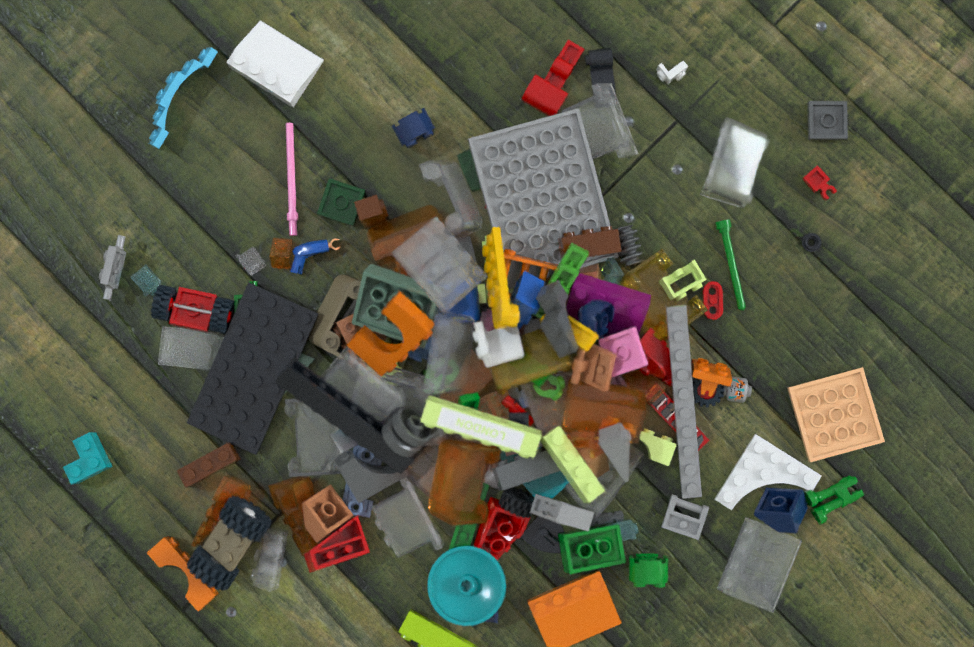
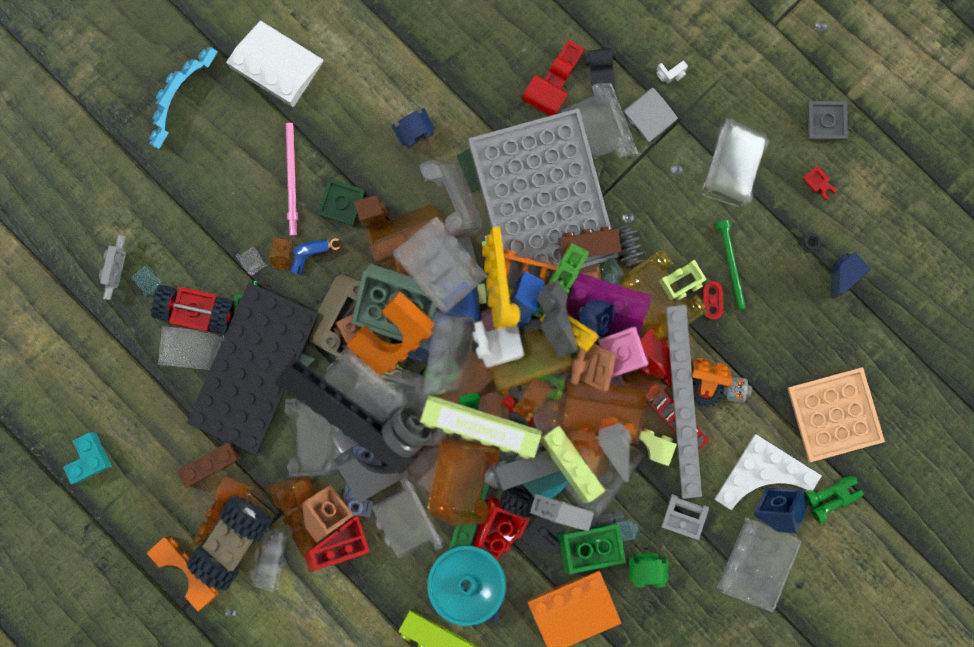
(532, 399): none -> clear orange brick
(650, 114): none -> light grey slope
(846, 273): none -> dark blue slope

